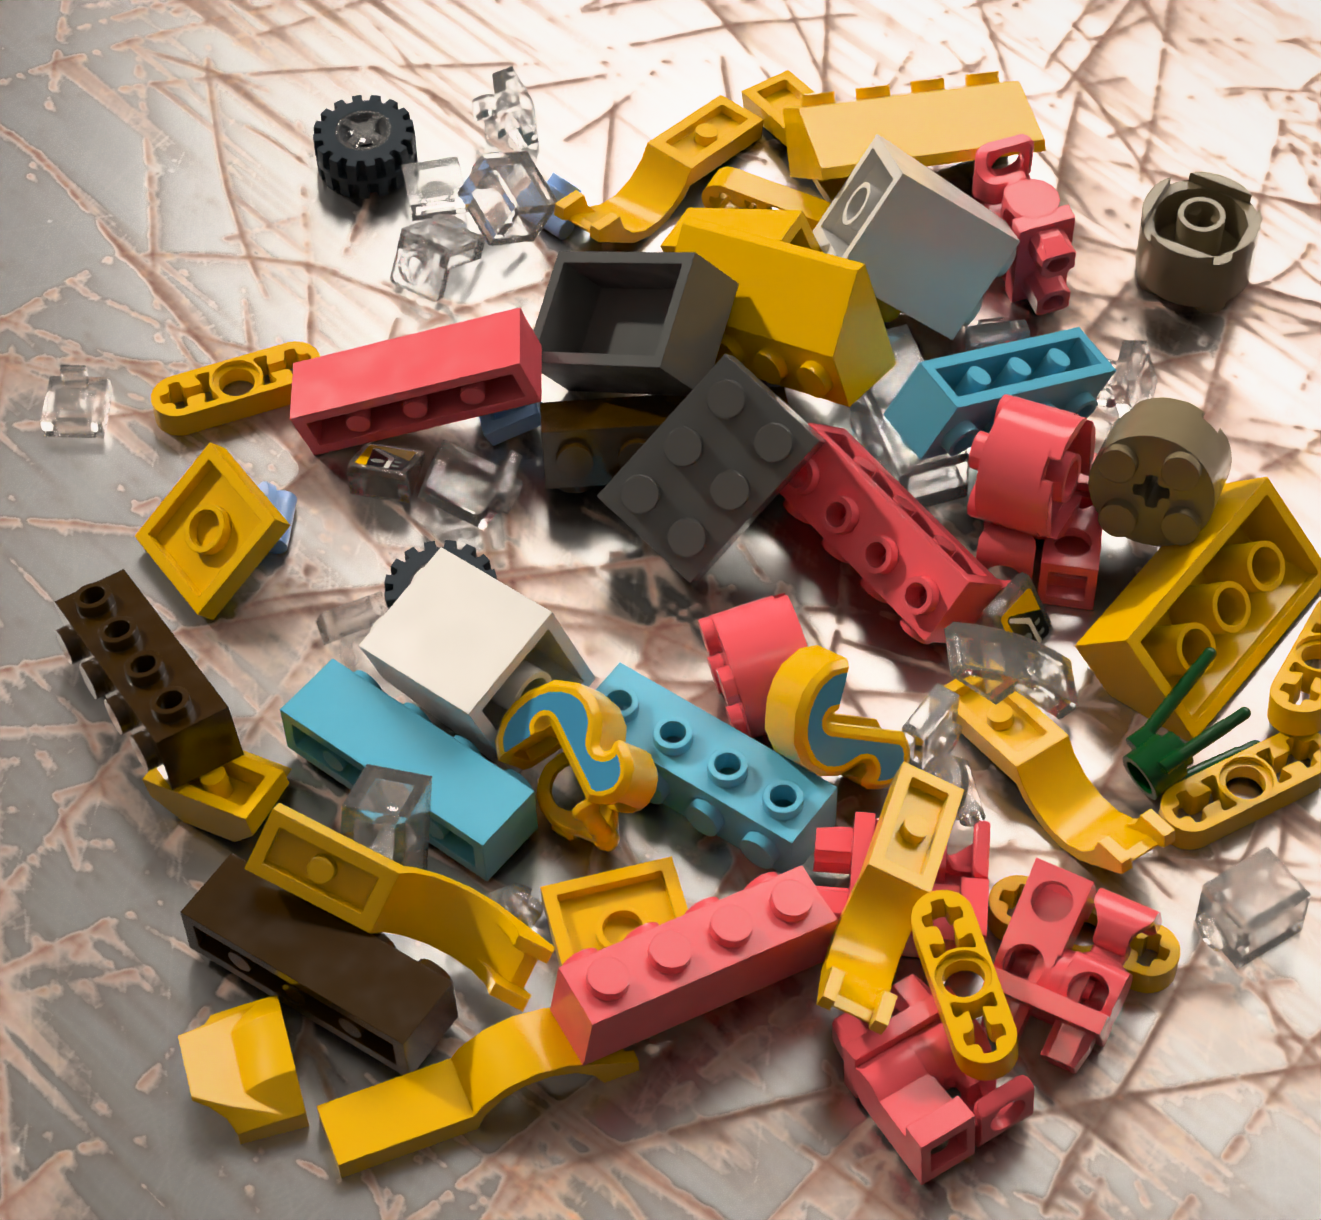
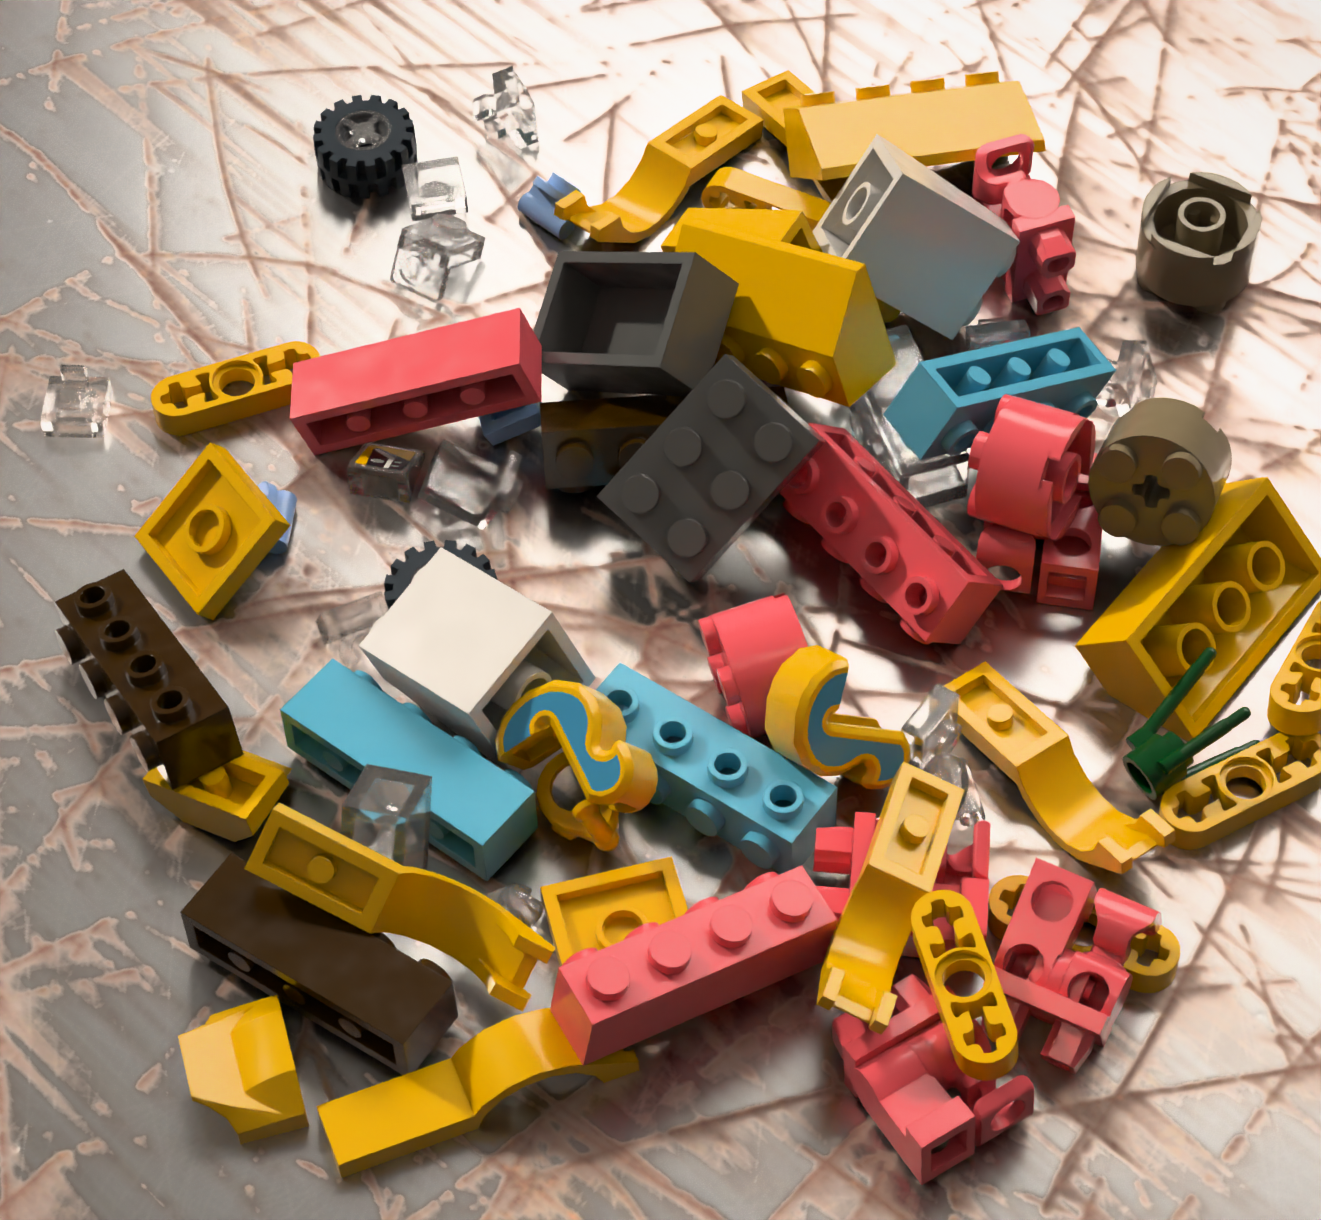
(507, 197): clear brick -> none
(1005, 662): clear slope -> none
(1019, 611): slope -> none
(1251, 908): clear brick -> none

